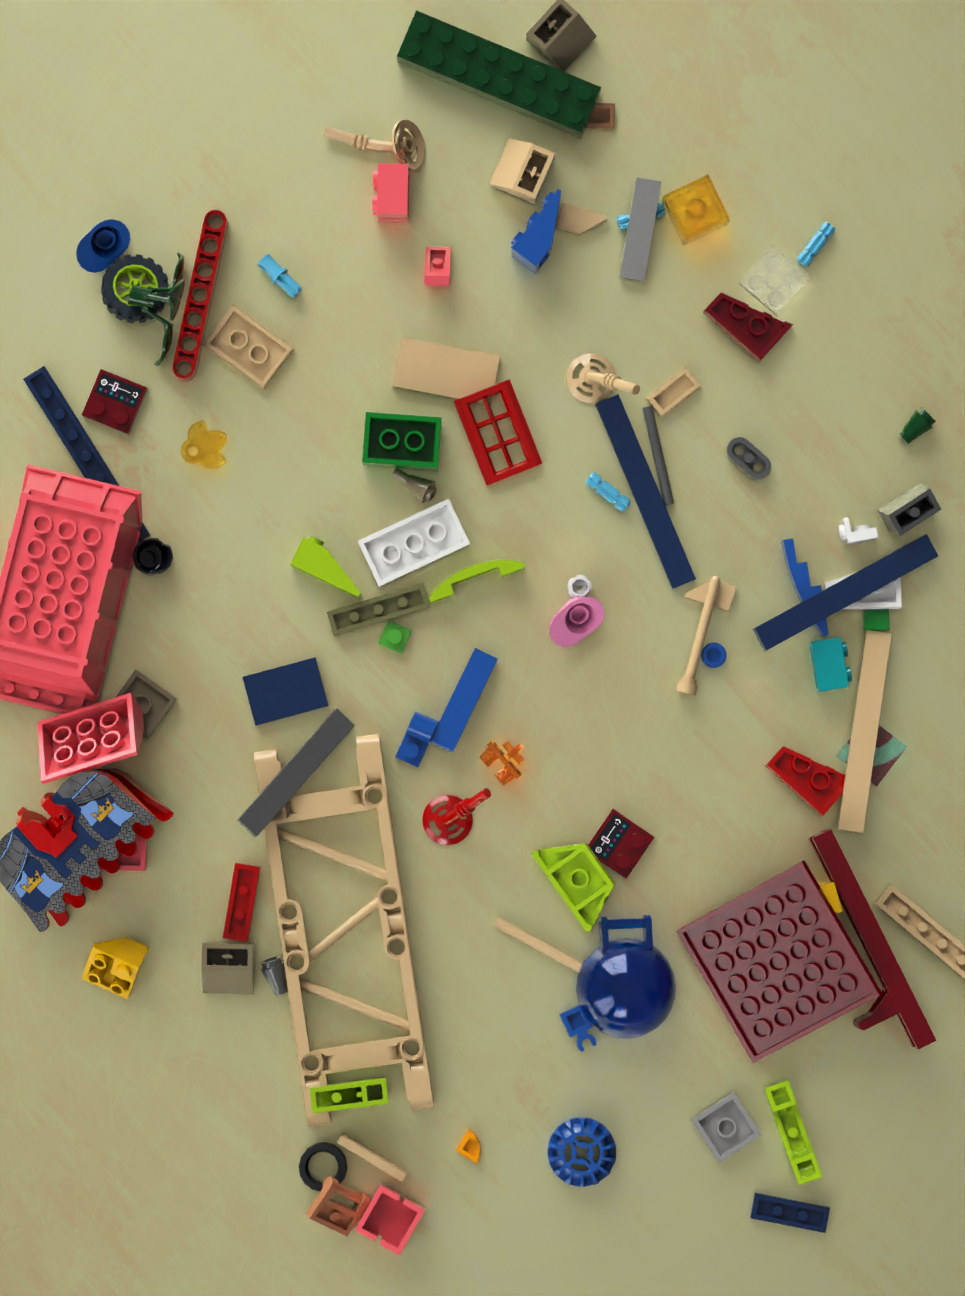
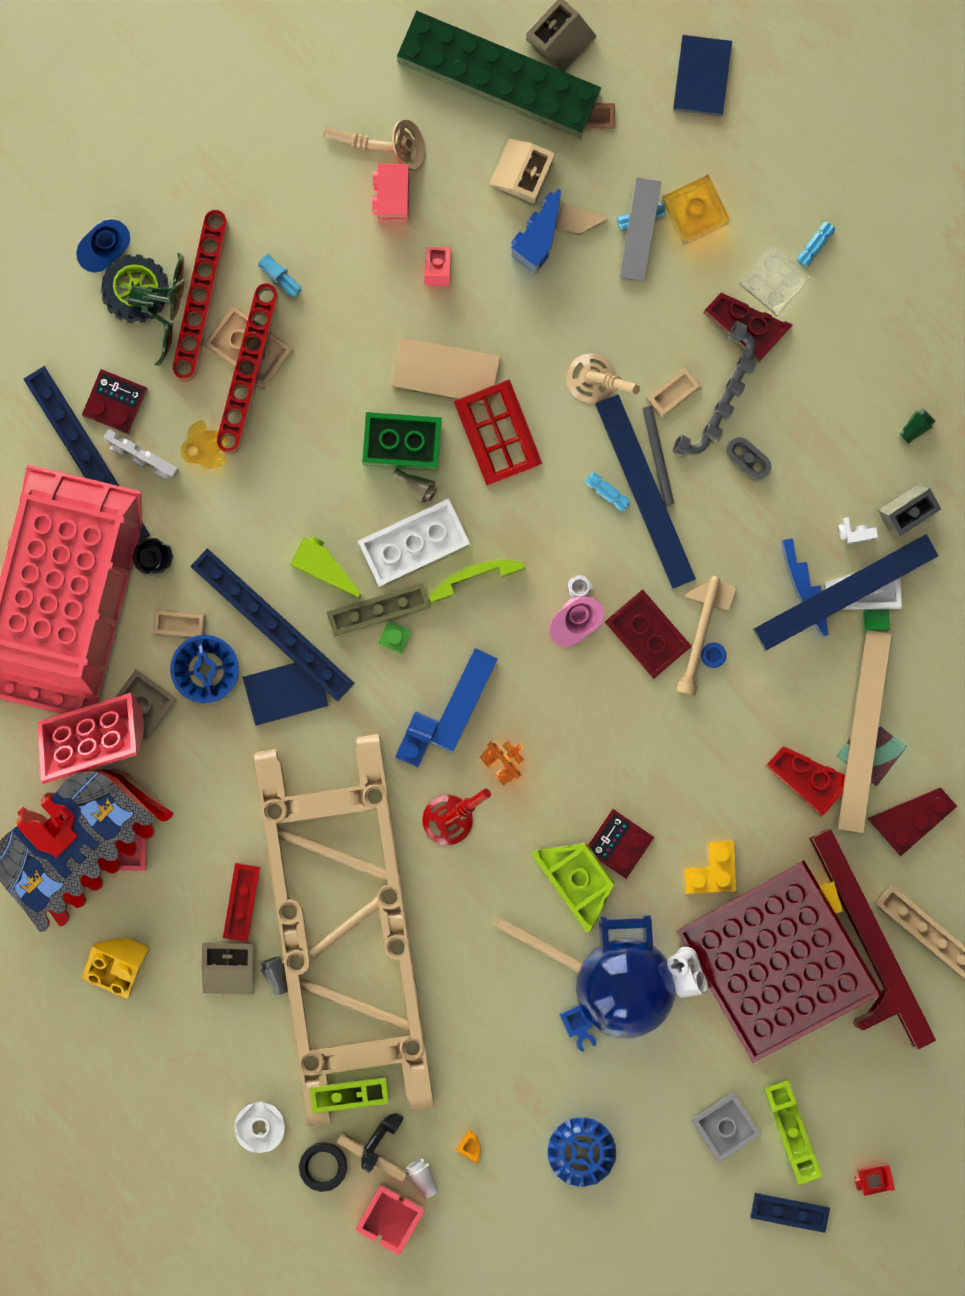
(140, 457): none -> white wing
(178, 624): none -> tan tile
(200, 647): none -> blue gear
(245, 1128): none -> white plate
(247, 356): none -> red beam
(272, 625): none -> dark blue tile
(295, 772): dark grey tile -> none
(335, 1214): nougat plate -> none
(390, 1124): none -> black bar
(421, 1176): none -> white cone
(648, 634): none -> dark red tile
(687, 976): none -> white piece
(702, 75): none -> dark blue tile
(719, 875): none -> yellow plate
(733, 388): none -> dark grey bar
(829, 664): teal brick -> none
(874, 1179): none -> red window
(911, 820): none -> dark red wing

